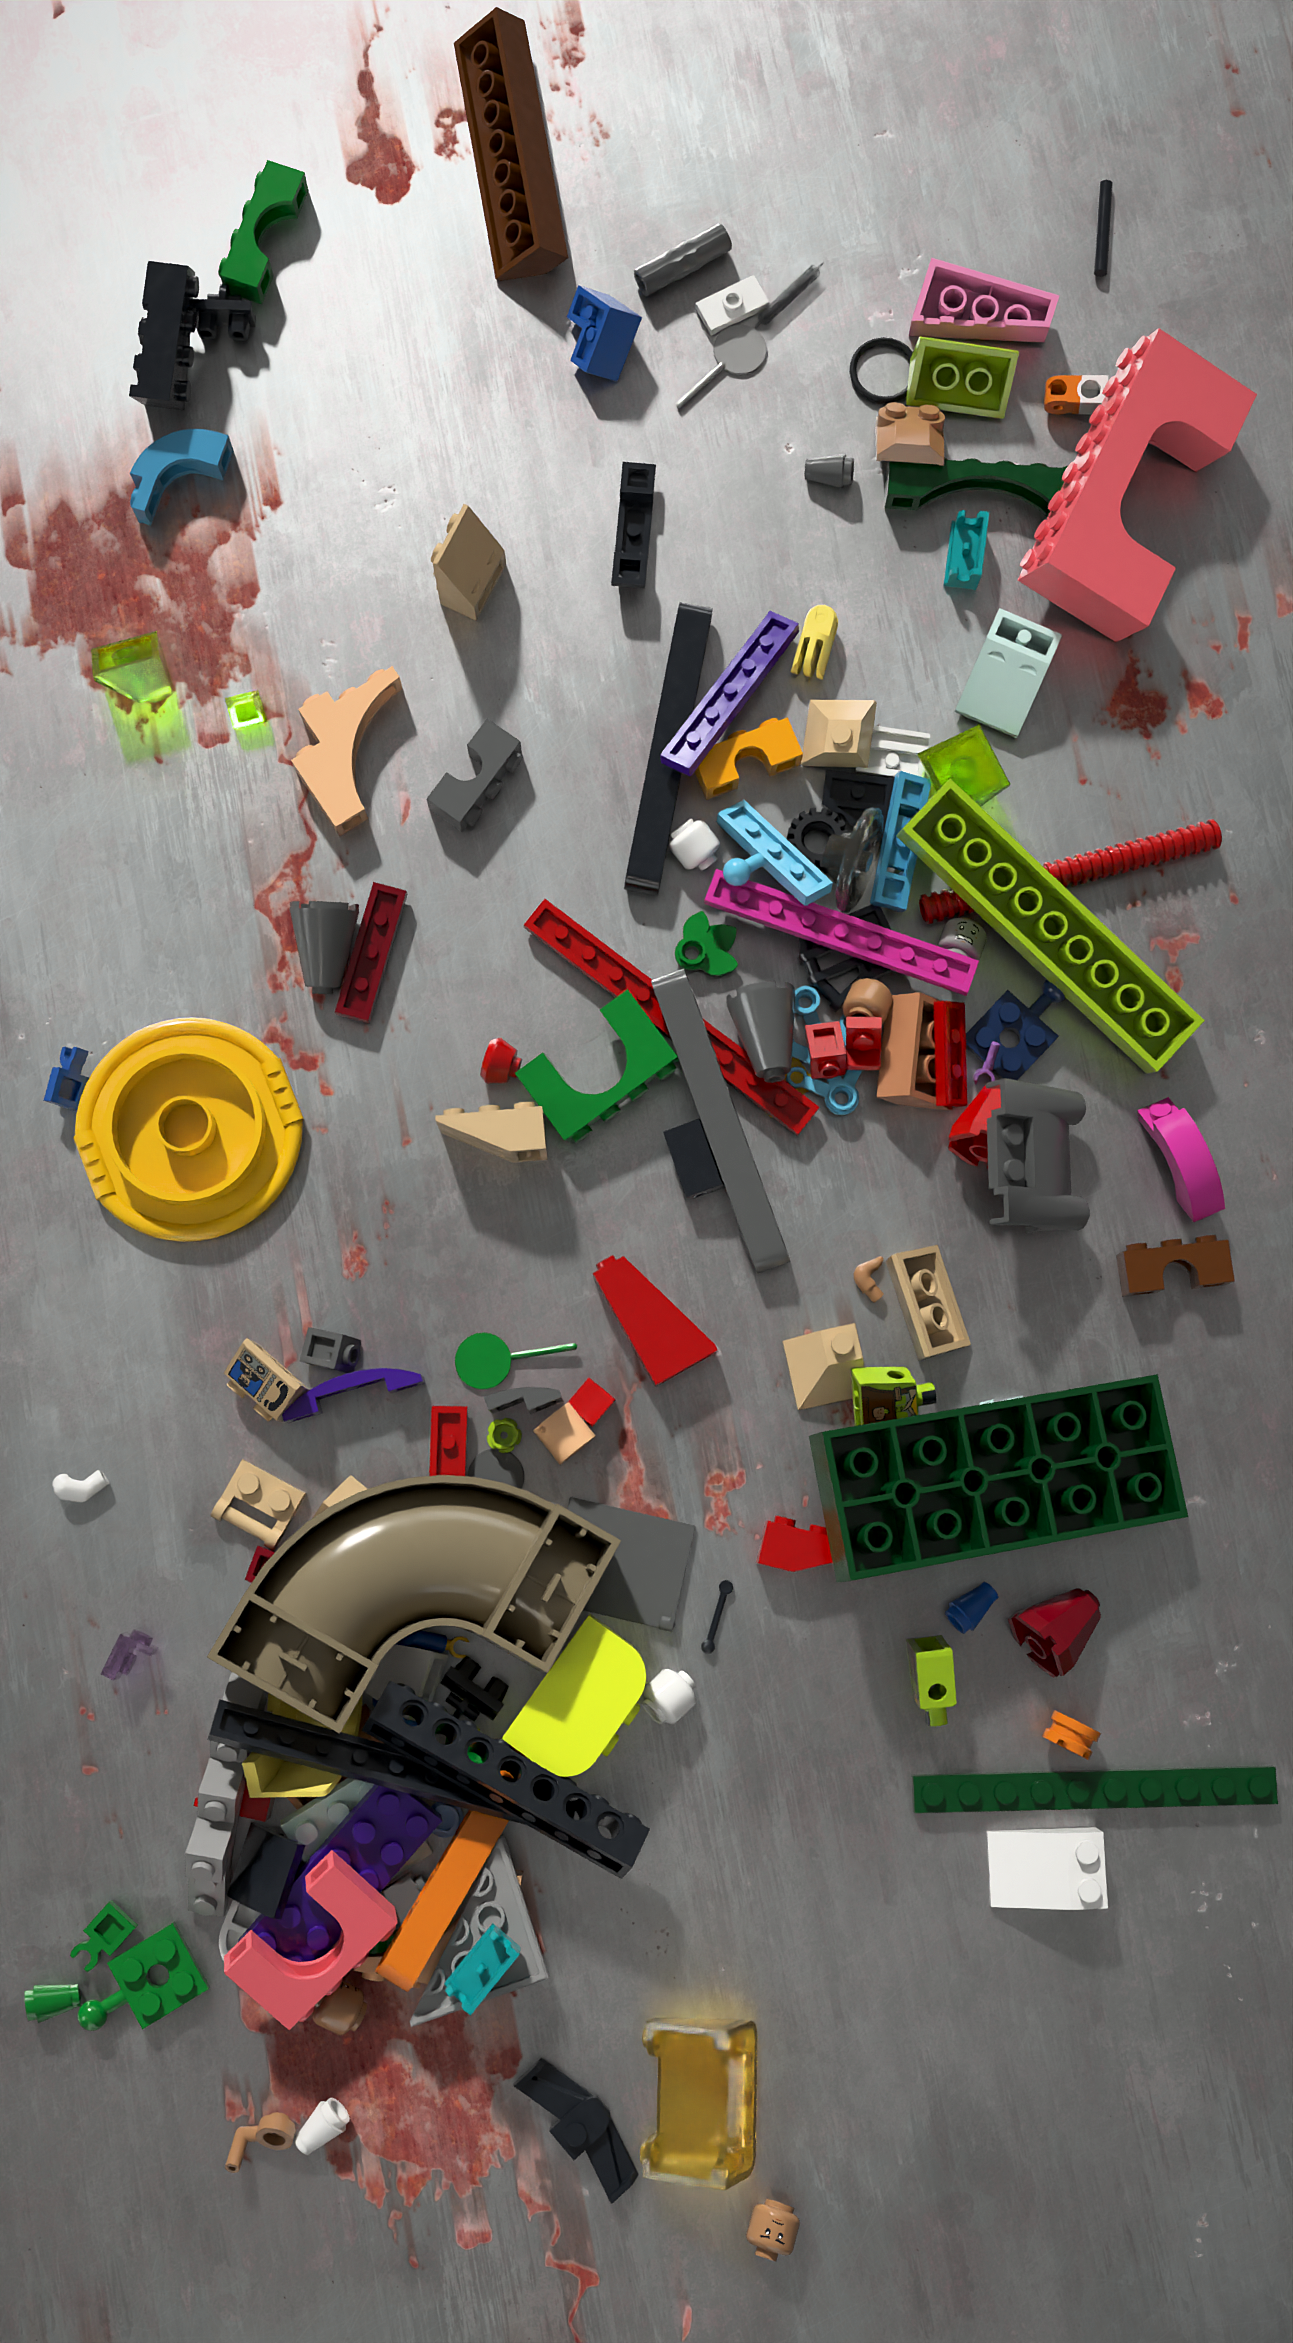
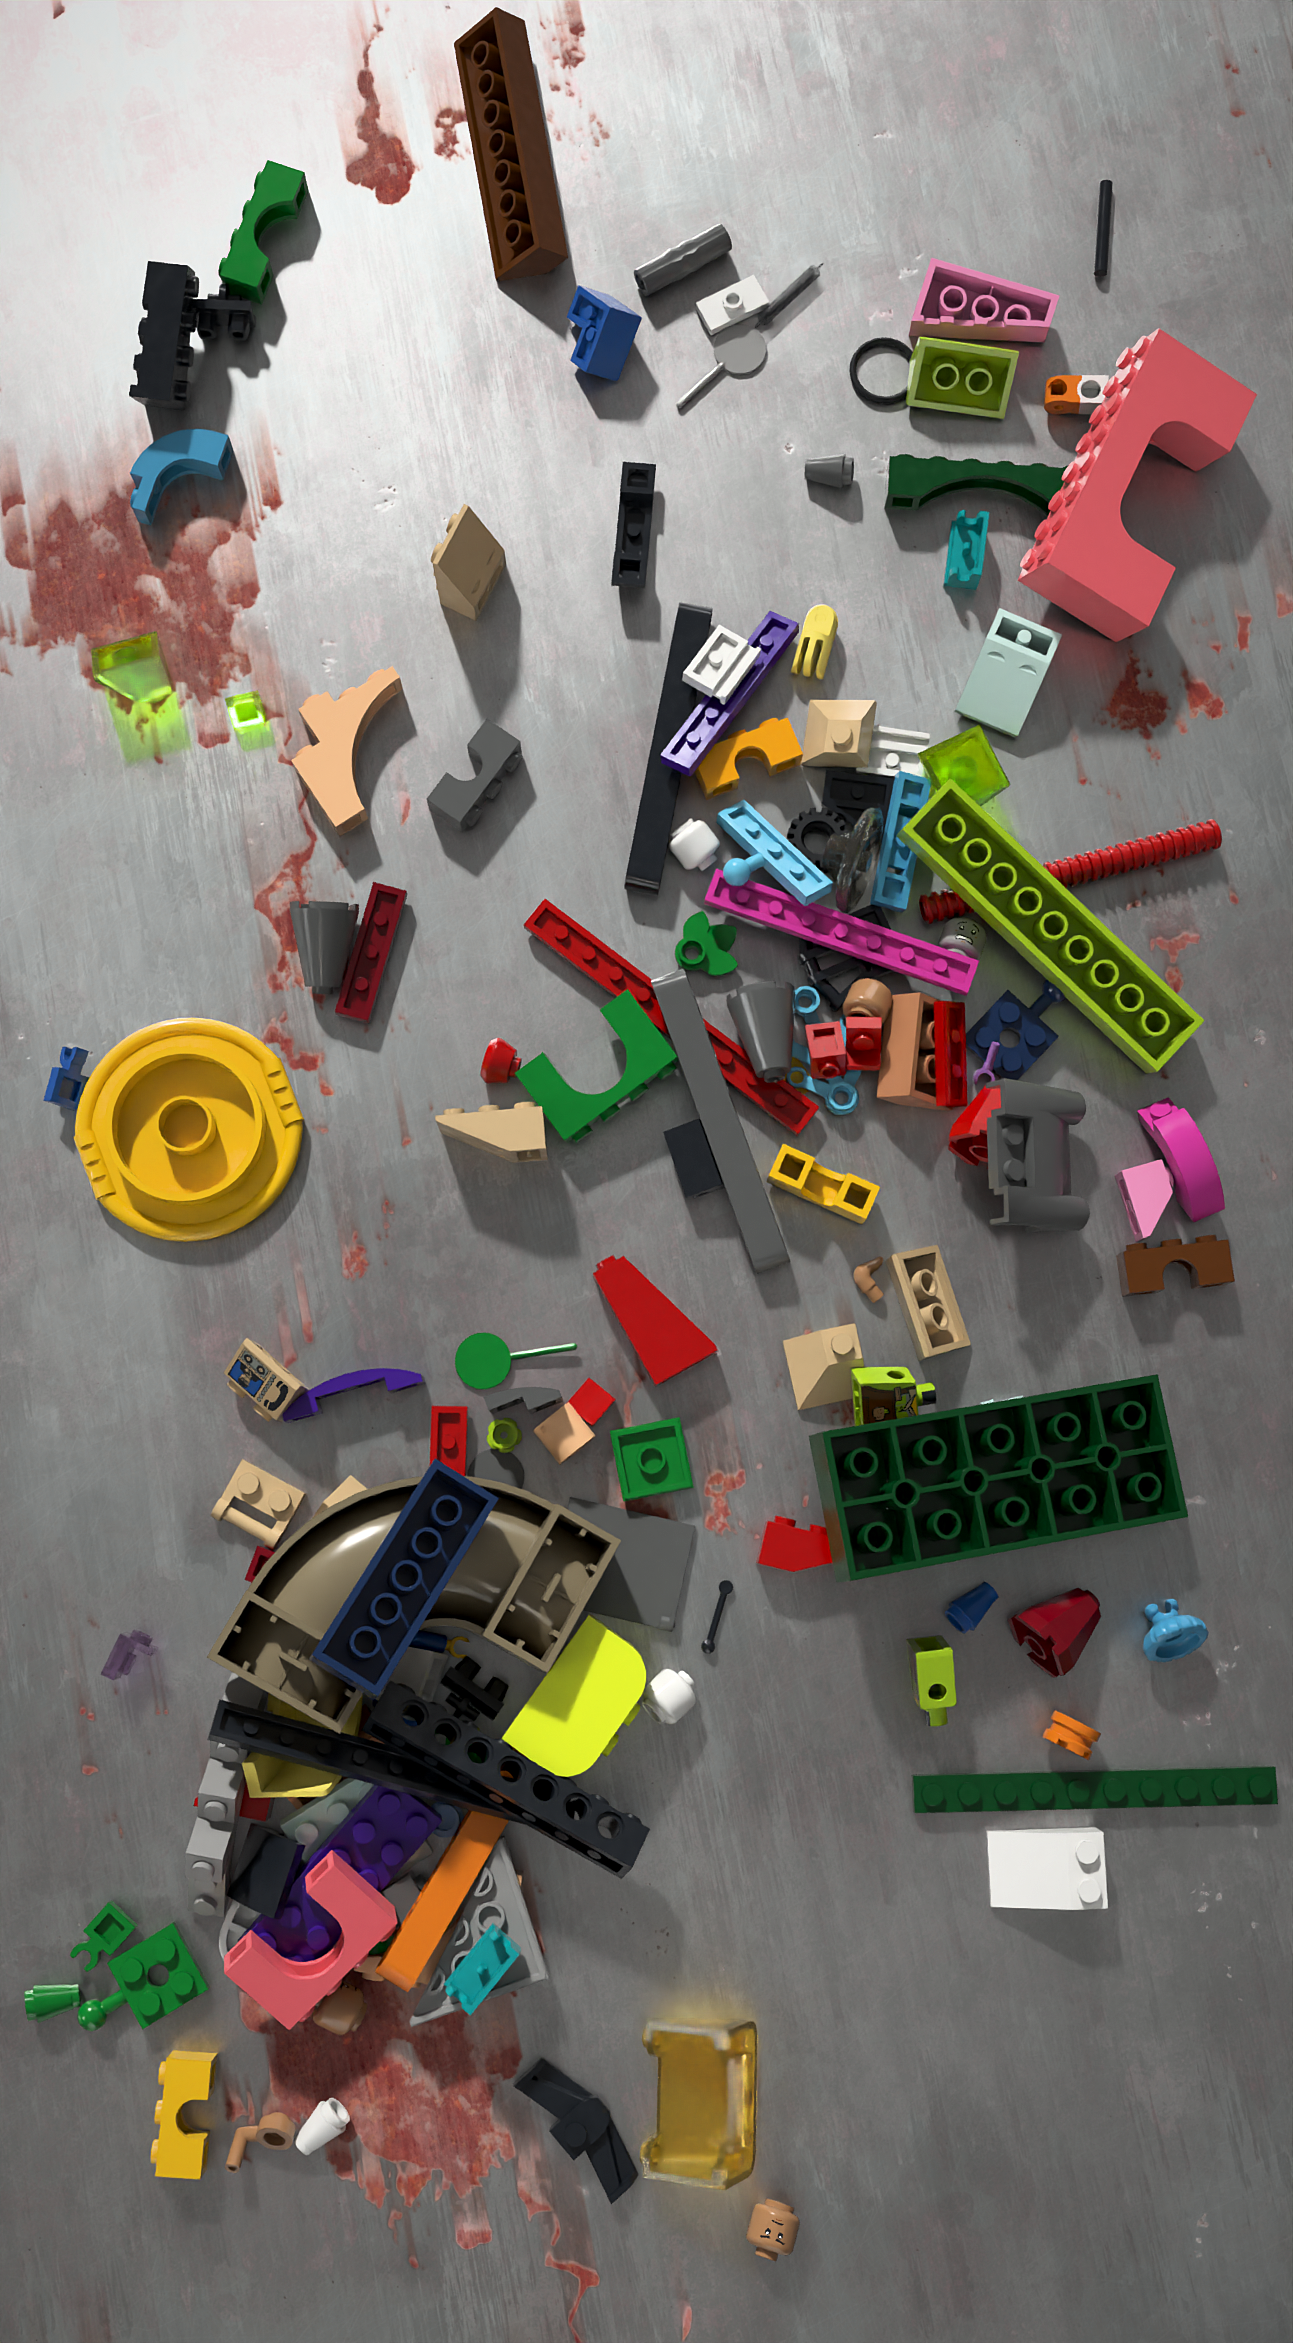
(79, 1491): white arm -> none
(180, 2148): none -> yellow arch
(330, 1350): dark grey bracket -> none
(403, 1579): none -> dark blue brick
(651, 1459): none -> green plate
(721, 664): none -> white plate
(834, 1191): none -> yellow arch
(910, 434): medium nougat slope -> none
(1145, 1195): none -> bright pink slope
(1172, 1634): none -> dark azure hair

